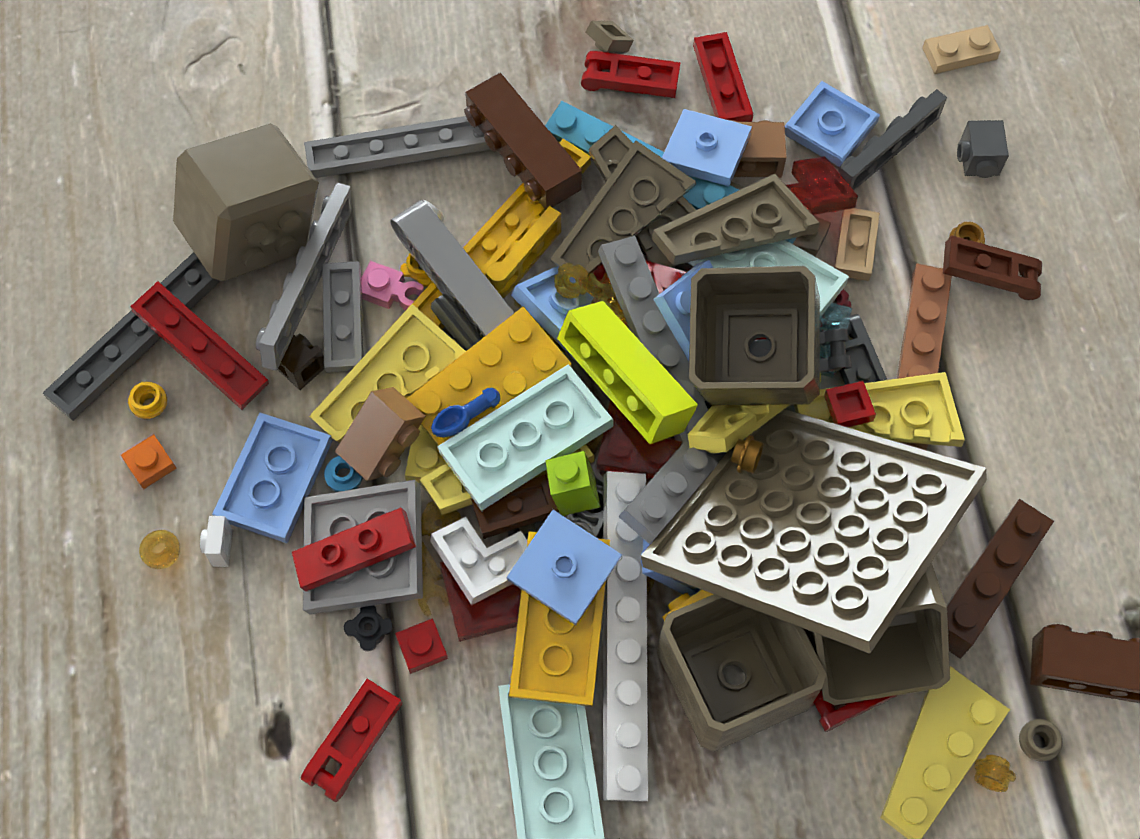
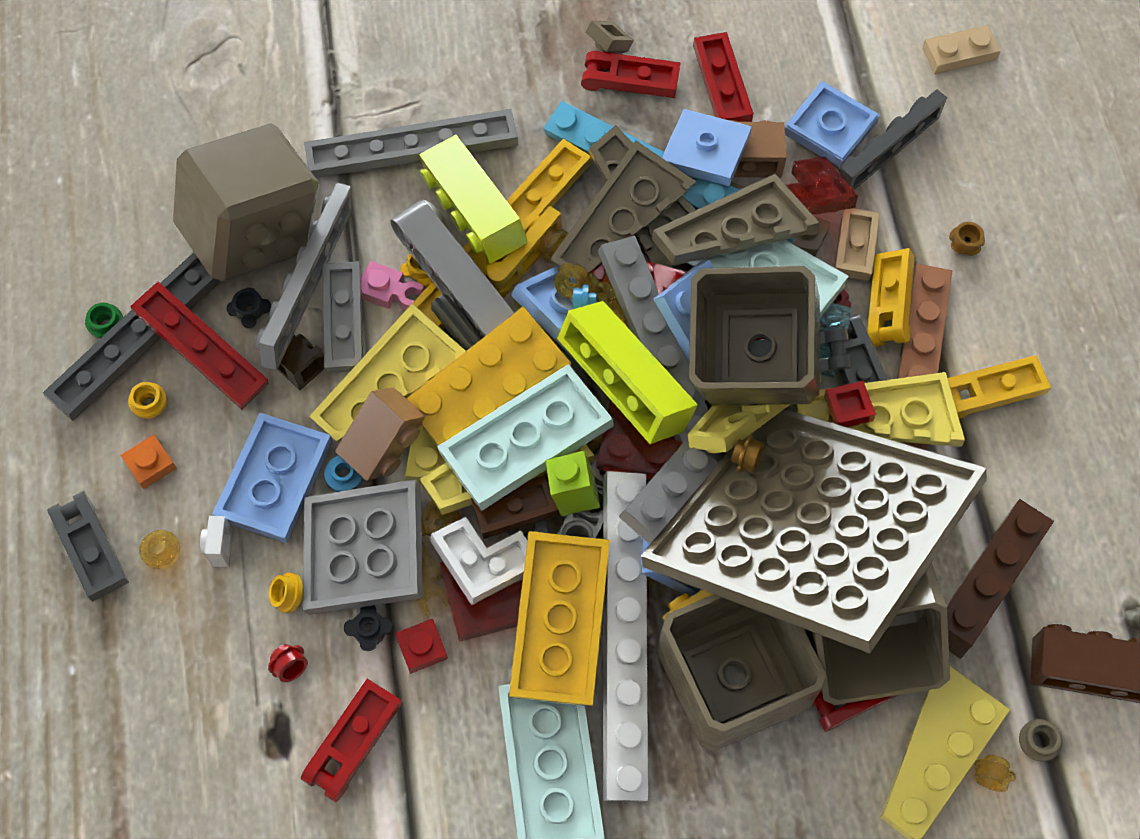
(88, 547): none -> dark grey plate
(99, 313): none -> green plate
(245, 298): none -> black plate
(286, 592): none -> yellow plate
(287, 662): none -> red plate
(353, 549): red plate -> none
(457, 418): blue piece -> none
(473, 199): none -> neon yellow brick
(522, 141): reddish brown brick -> none
(551, 243): none -> clear yellow plate
(564, 567): light blue plate -> none
(583, 297): none -> dark azure plate
(891, 297): none -> yellow plate
(983, 148): dark grey brick -> none
(993, 267): copper plate -> none
(999, 385): none -> yellow plate

